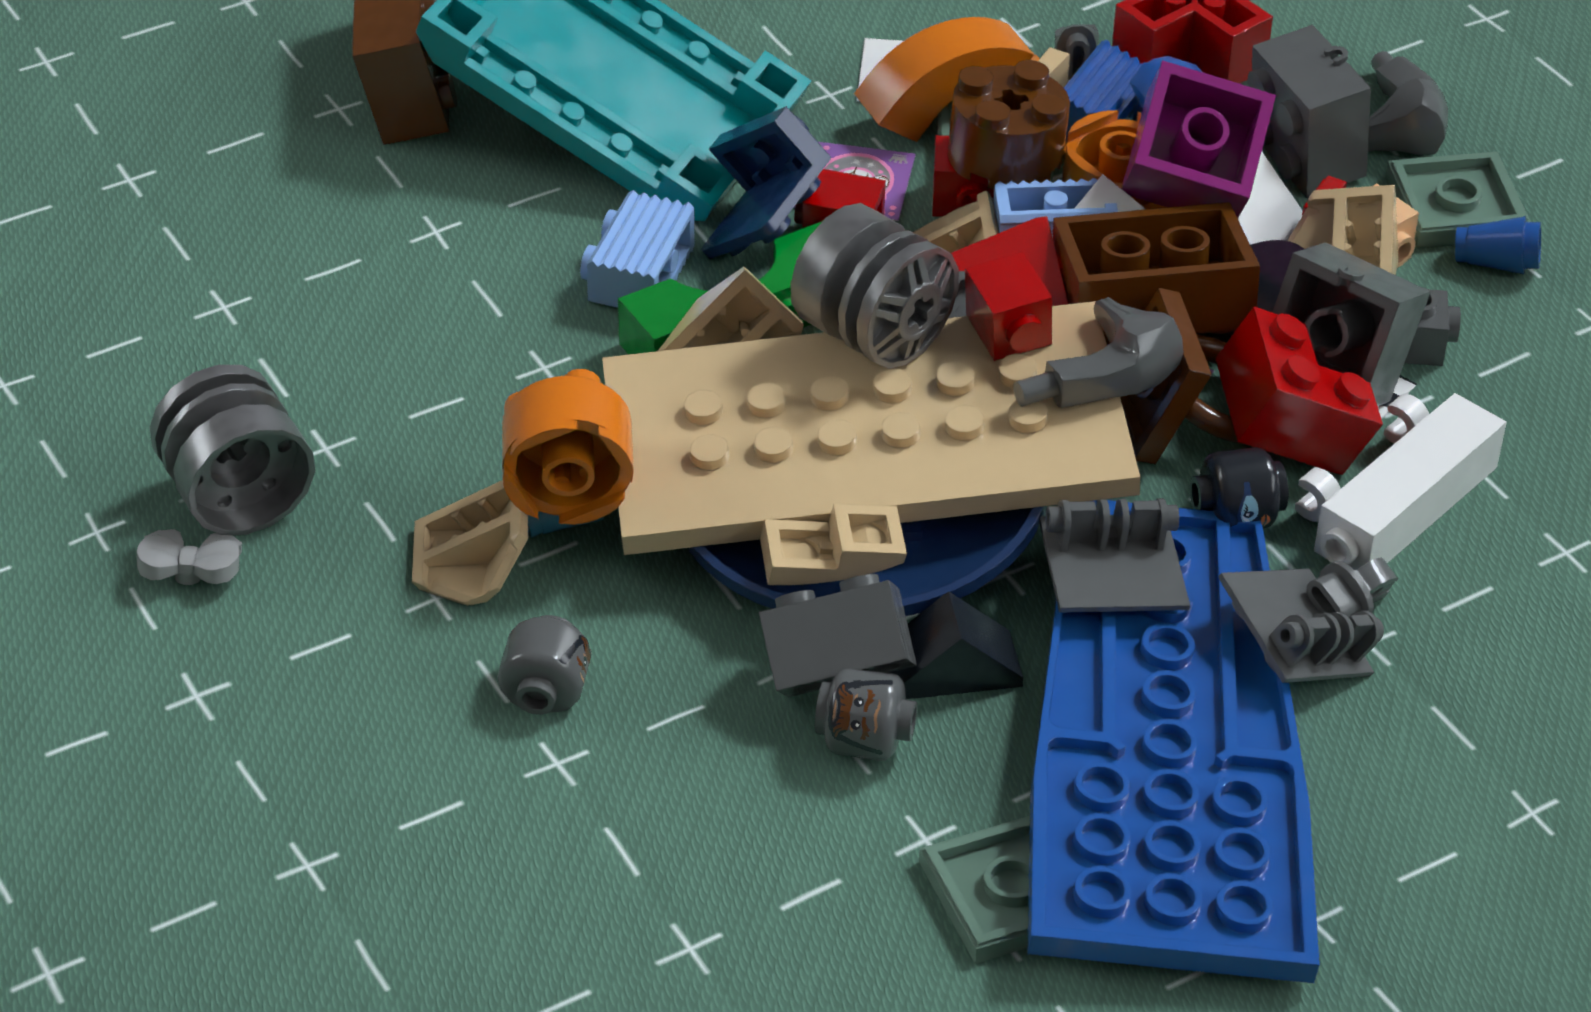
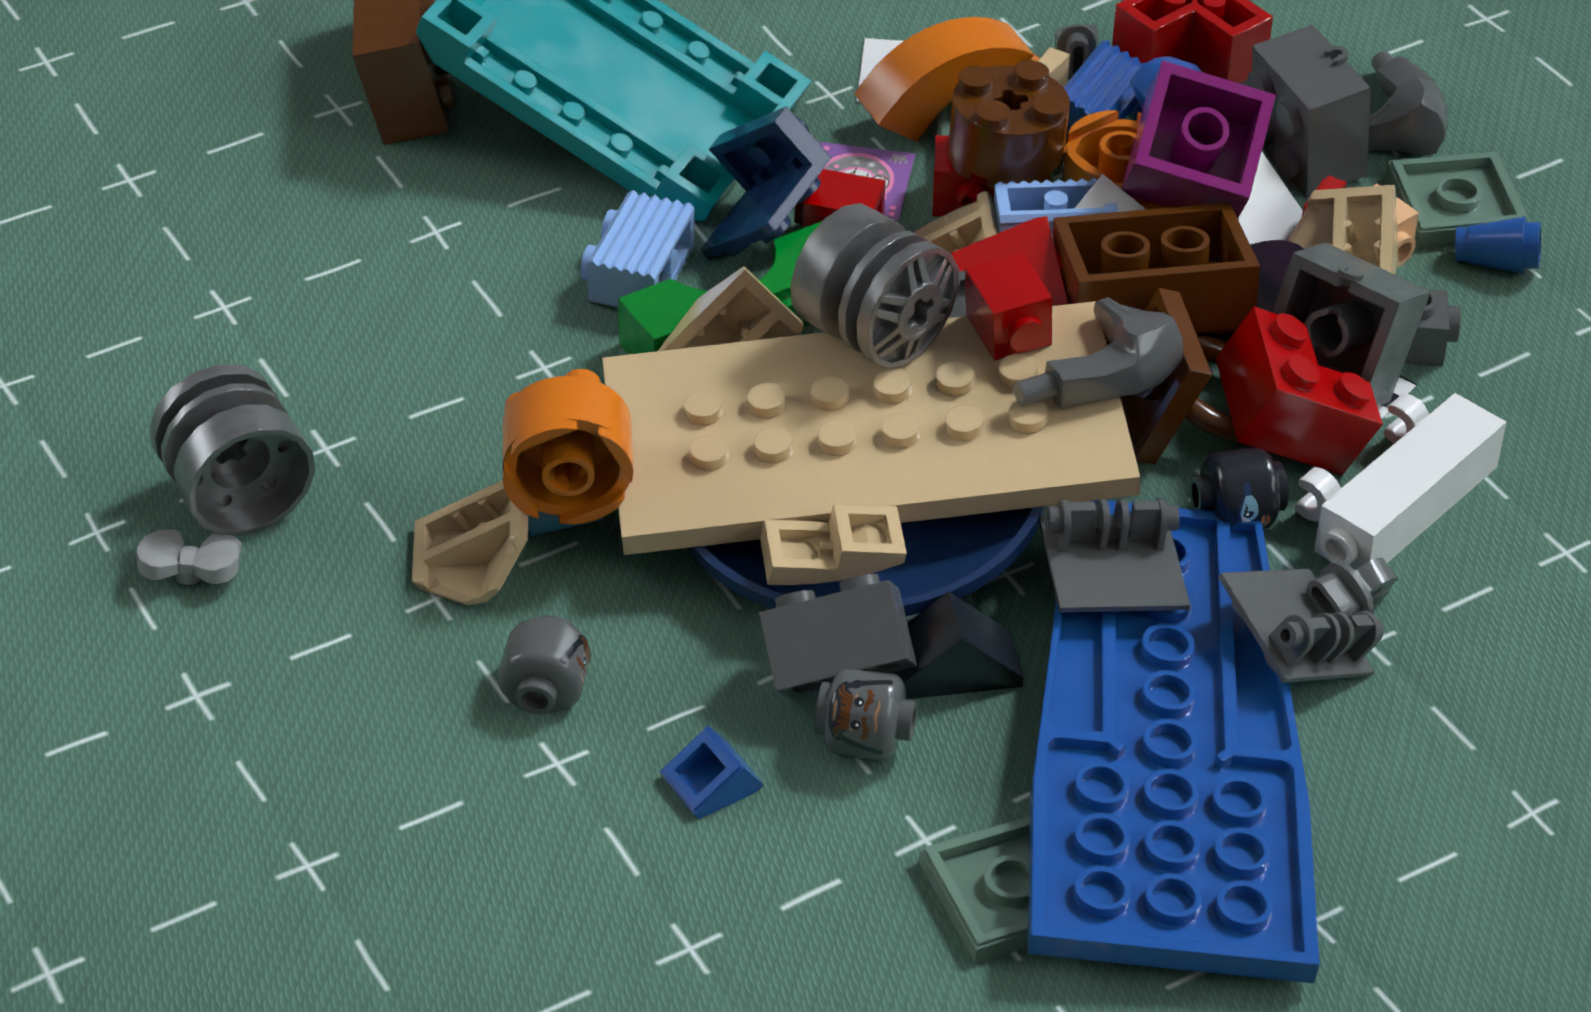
(710, 774): none -> blue slope

